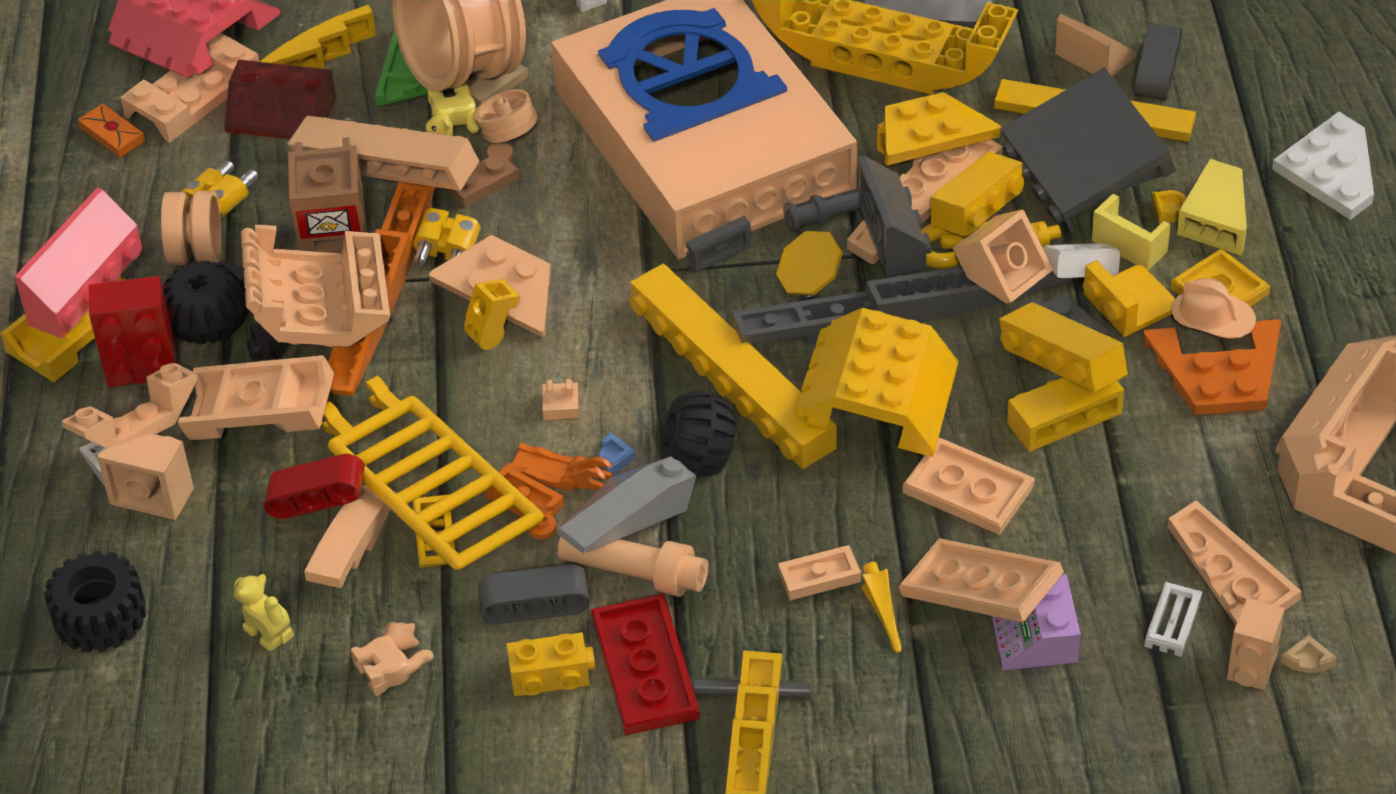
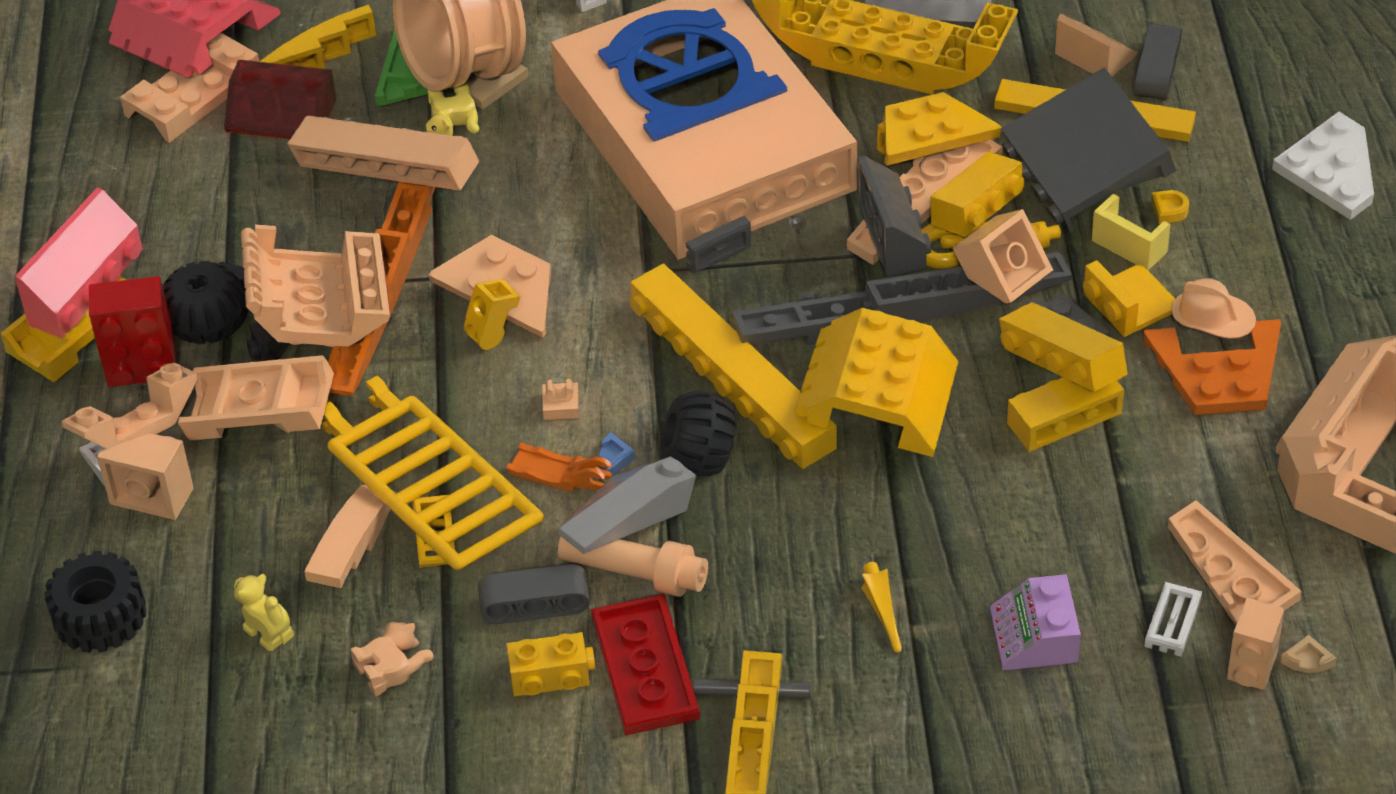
(111, 130): orange tile -> none
(191, 227): light nougat wheel -> none
(228, 188): yellow piece -> none
(314, 486): red beam -> none
(325, 196): medium nougat container -> none
(444, 235): yellow piece -> none
(489, 175): medium nougat hinge -> none
(506, 116): light nougat wheel -> none
(541, 496): orange hinge -> none
(809, 263): yellow piece -> none
(819, 209): dark grey pin -> none
(819, 572): light nougat plate -> none
(969, 486): light nougat tile -> none
(981, 579): light nougat tile -> none
(1071, 259): white slope -> none
(1216, 209): light yellow slope -> none
(1230, 272): yellow tile -> none

